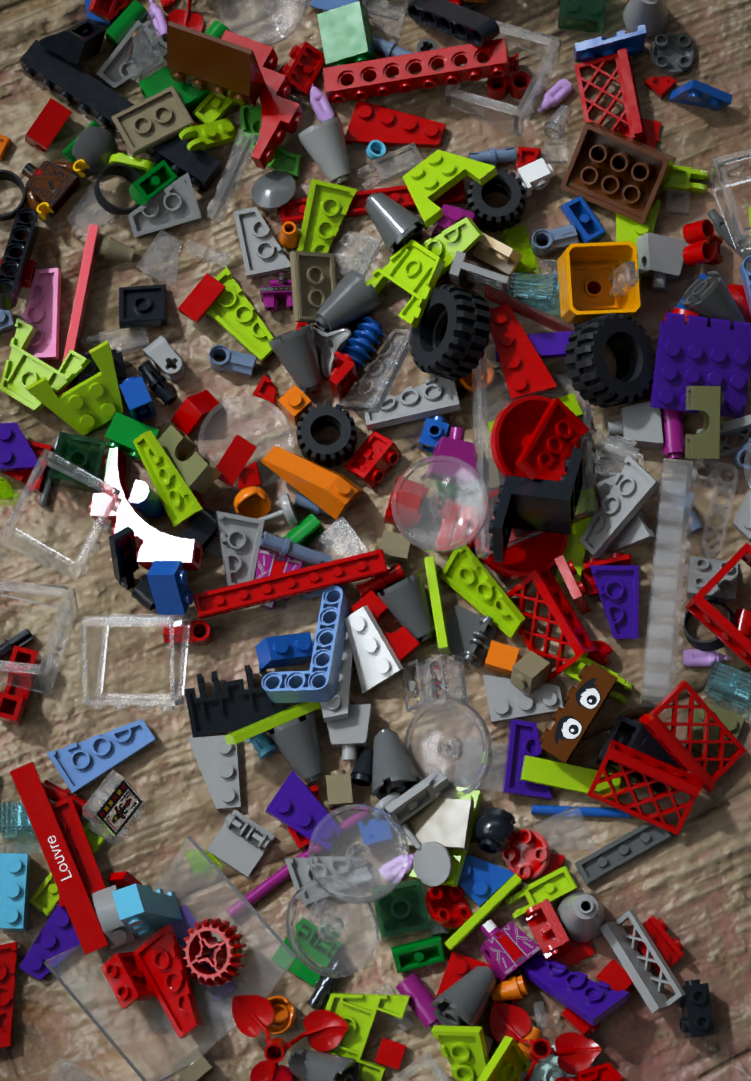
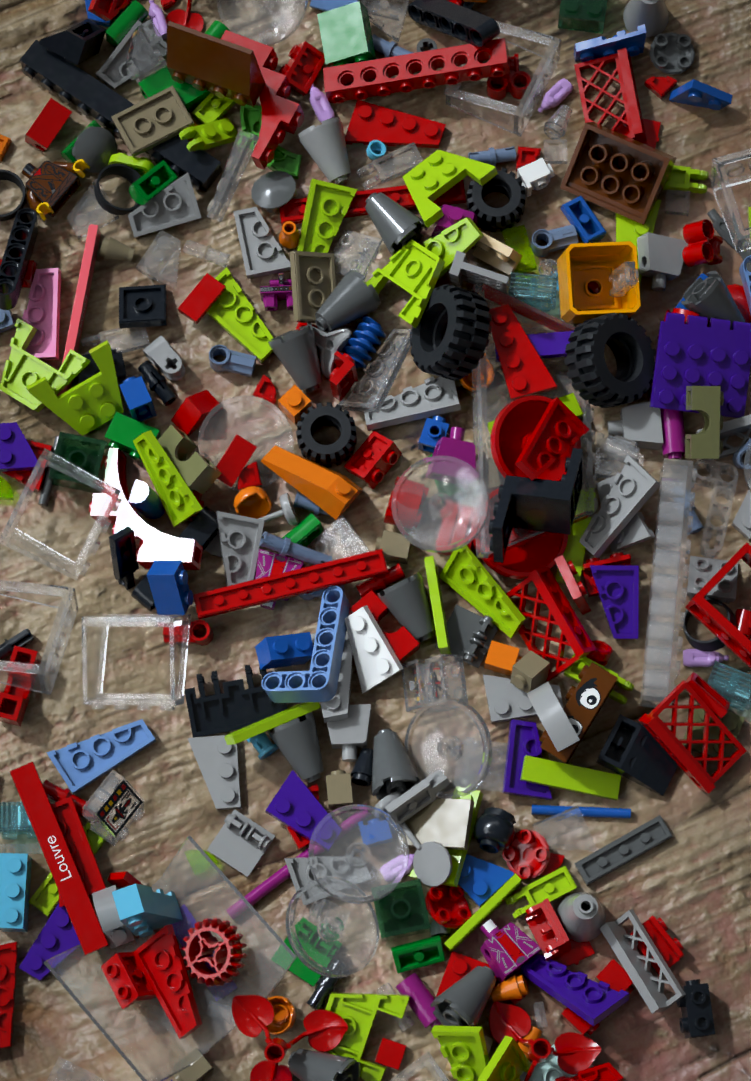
(553, 716): none -> light grey arch
(652, 768): red fence -> none
(710, 696): none -> red tile

